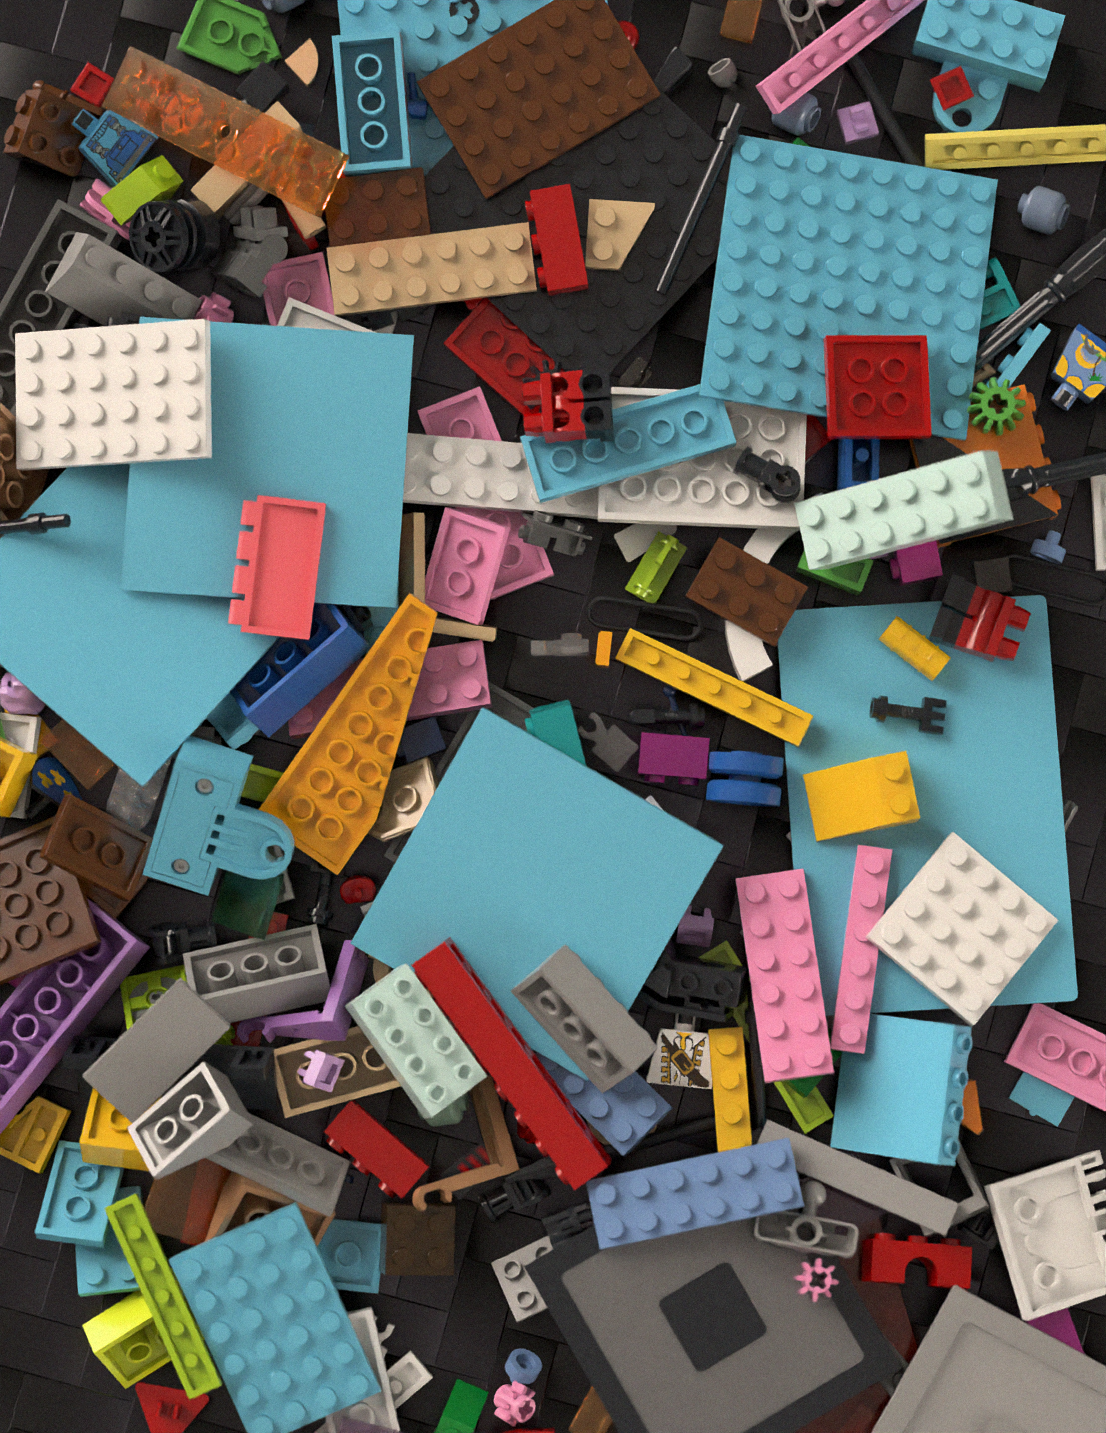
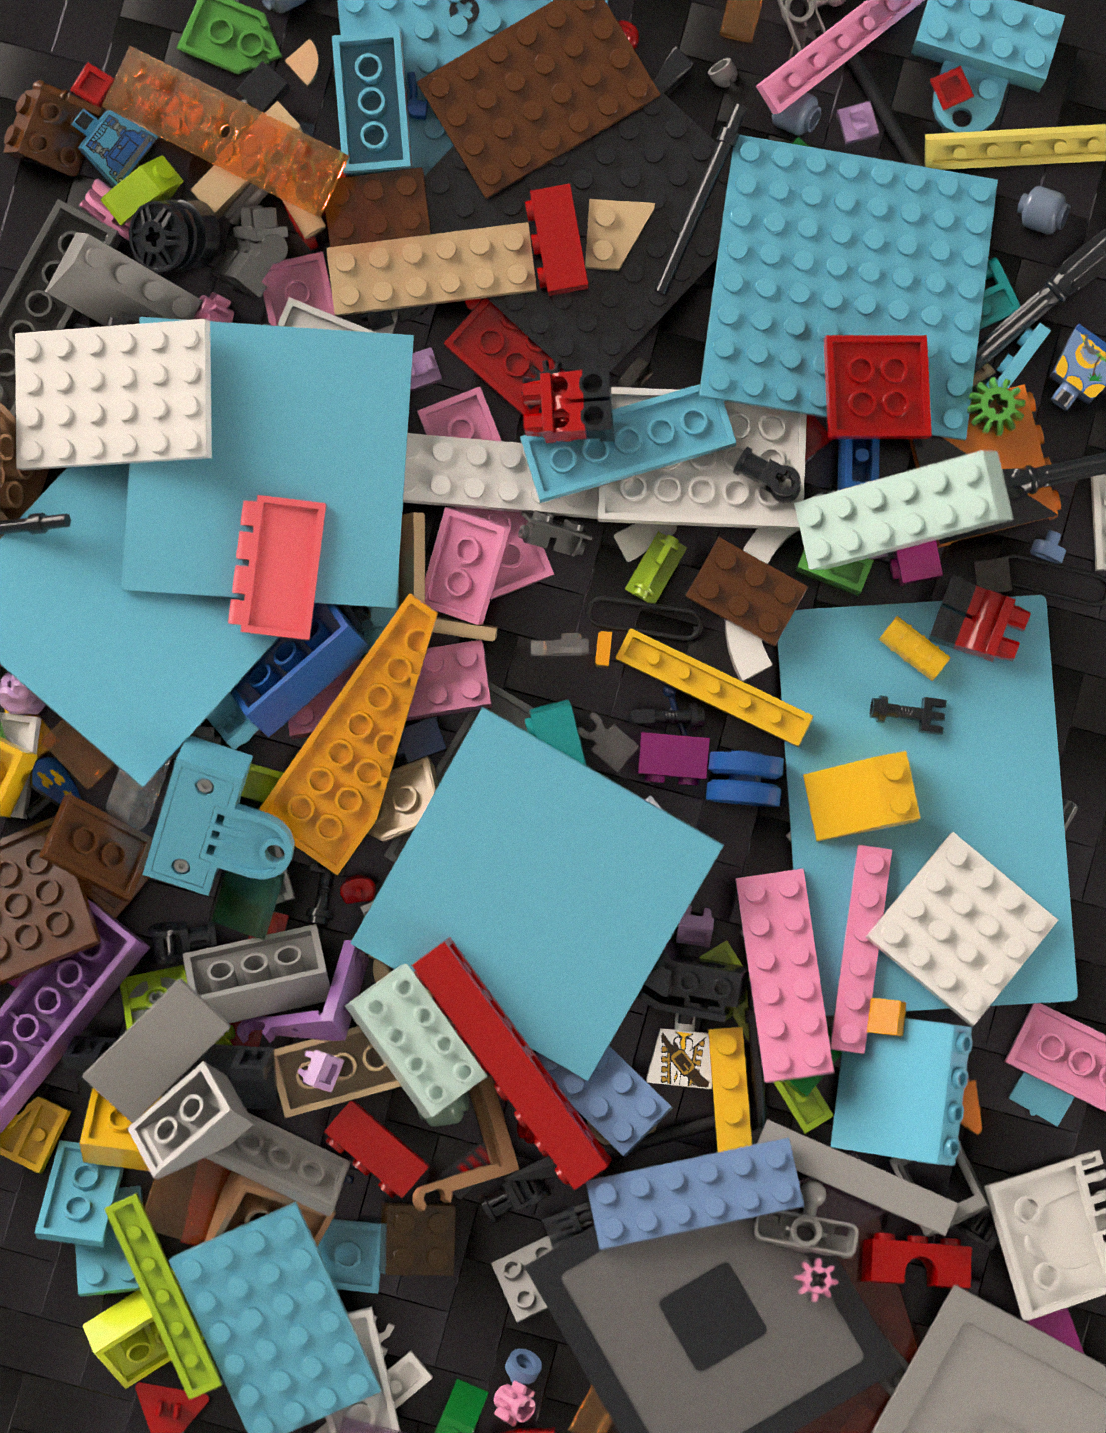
(424, 369): none -> lavender tile
(584, 1019): light grey slope -> none
(886, 1017): none -> light orange tile

